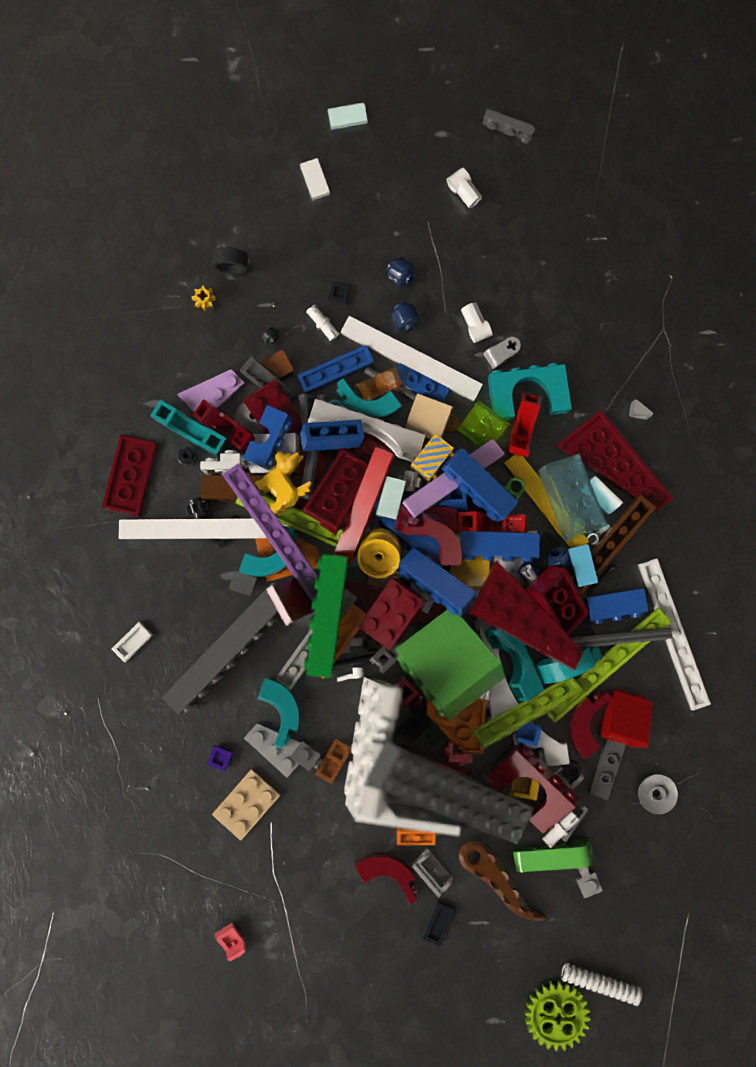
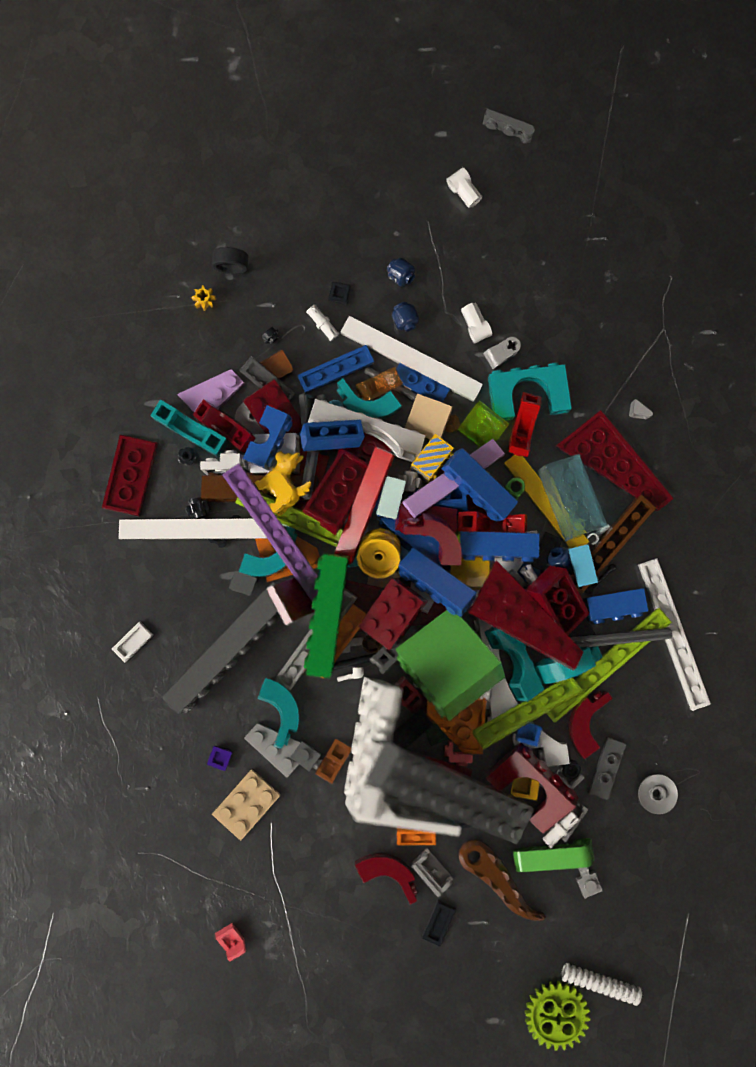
(314, 179): white tile -> none
(347, 116): light aqua tile -> none
(605, 497): white slope -> none
(627, 719): red slope -> none

